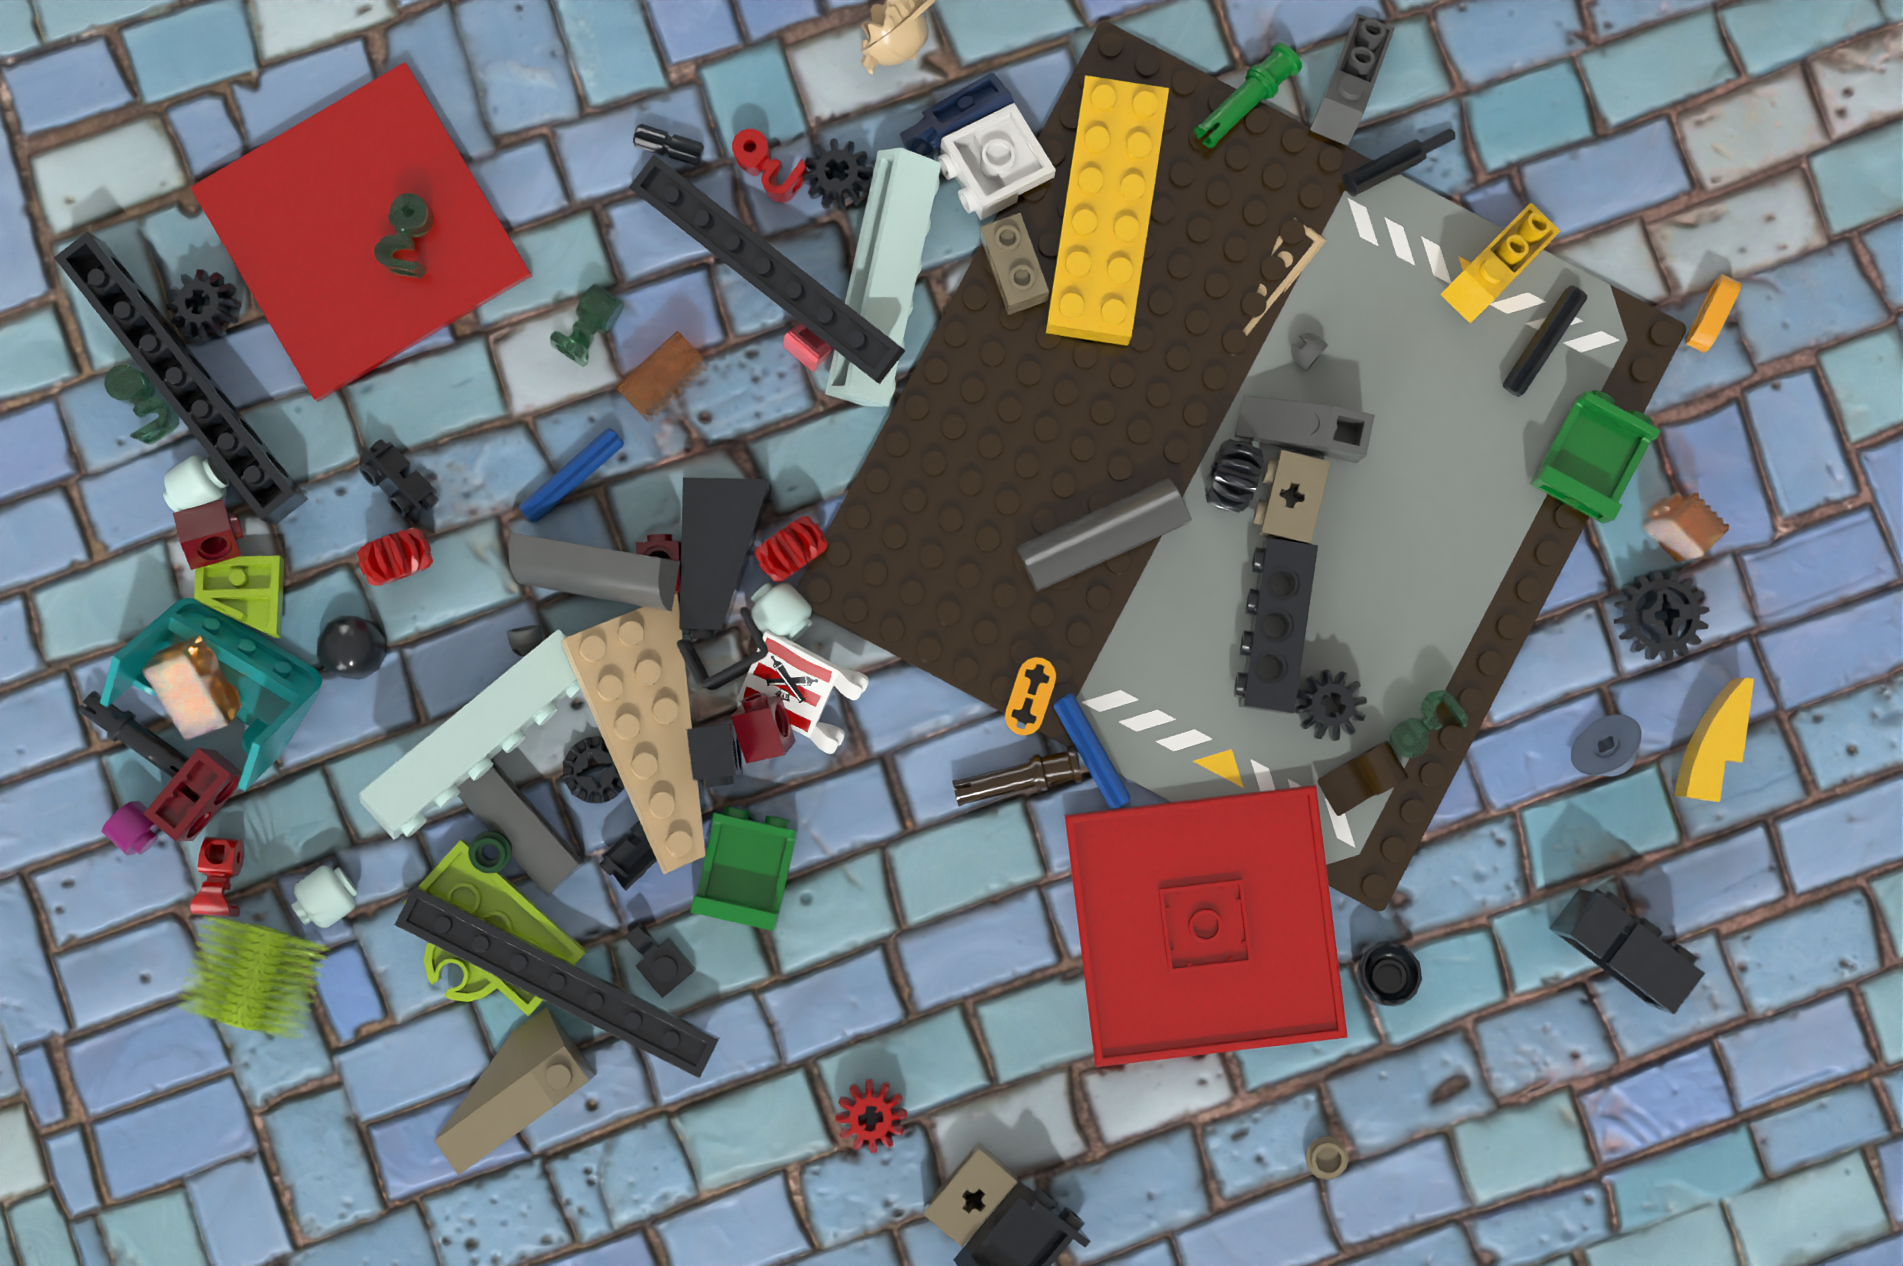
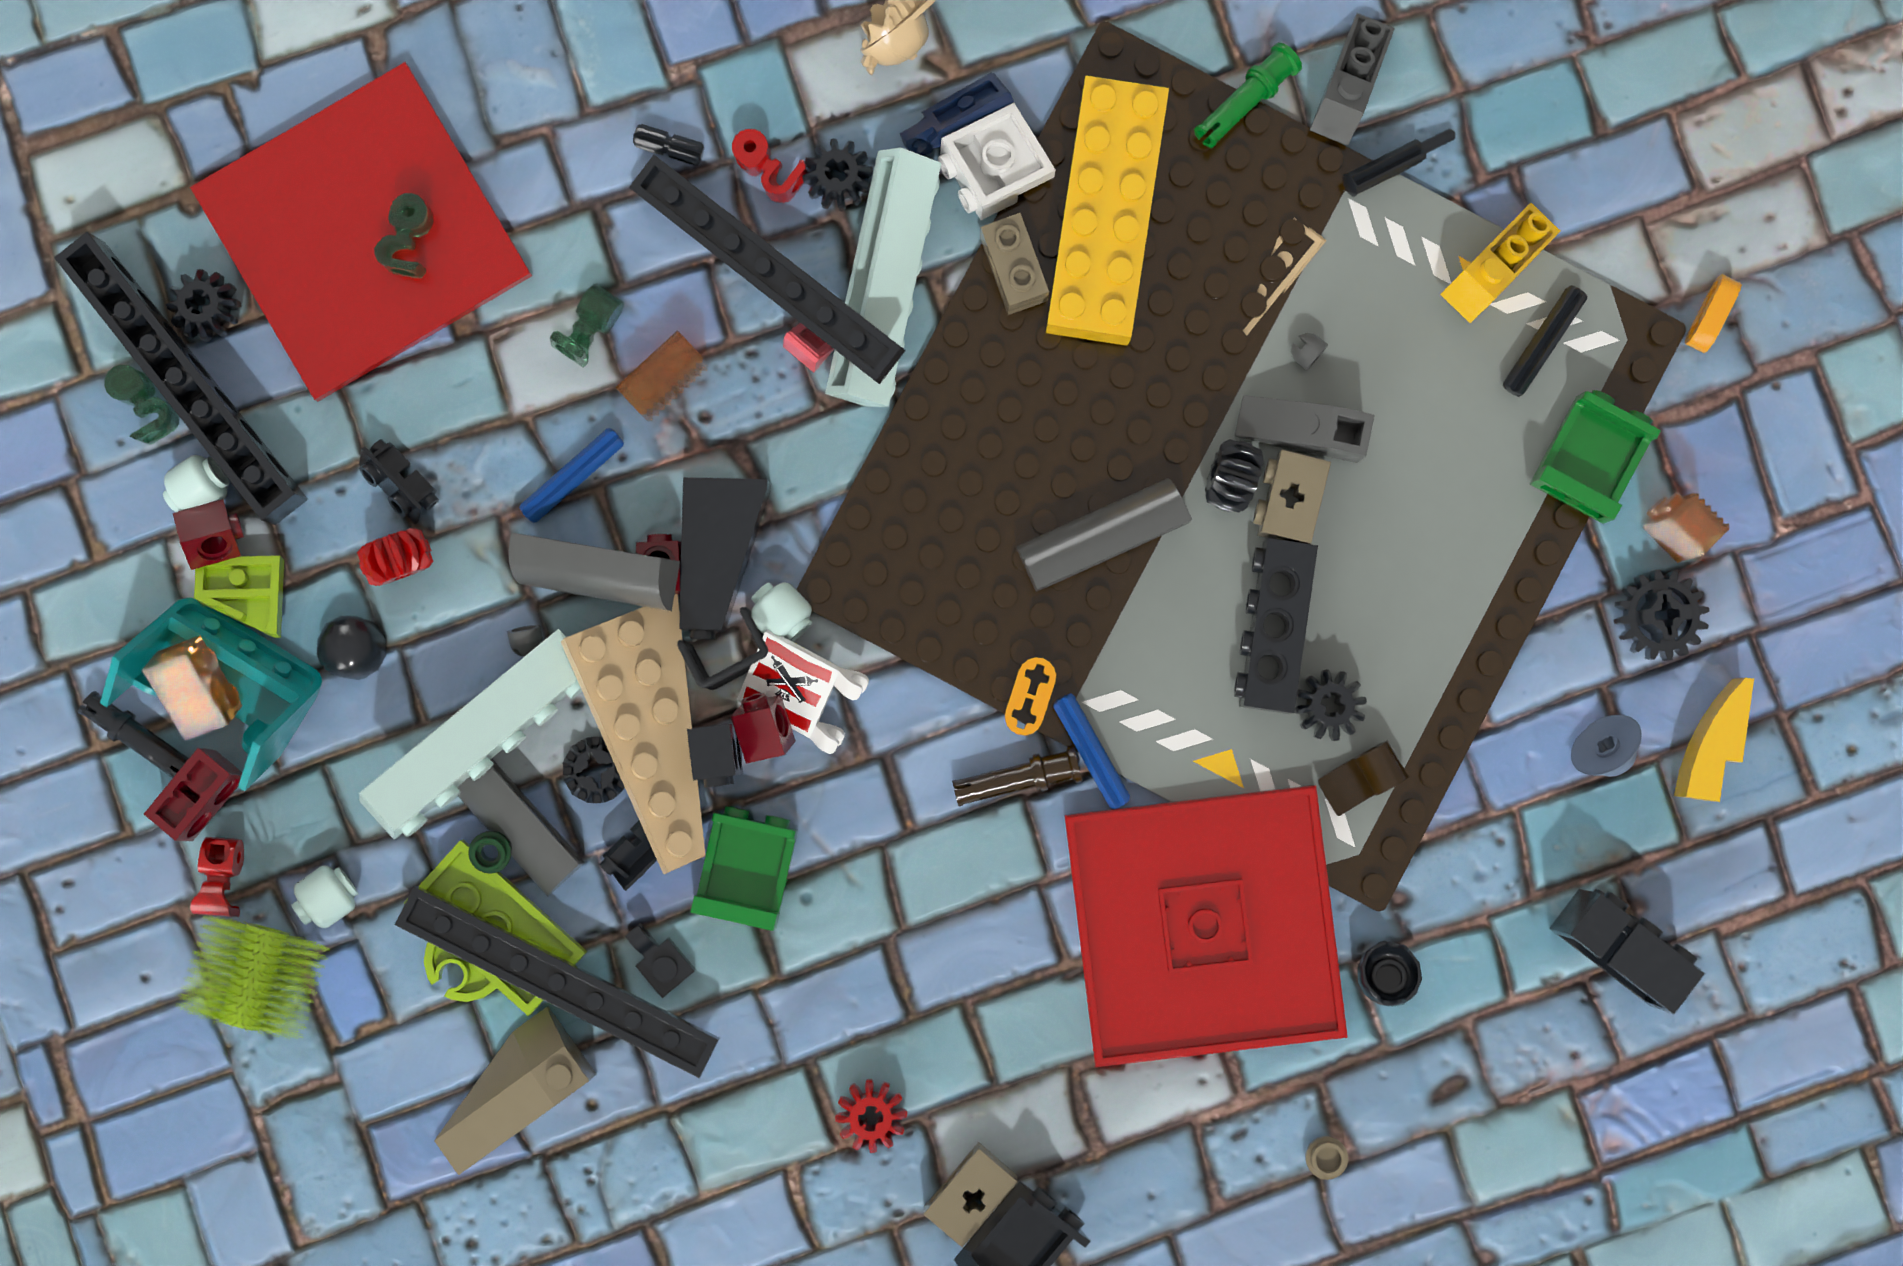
(131, 829): magenta plate -> none
(791, 548): red gear -> none
(1411, 736): clear green leg -> none

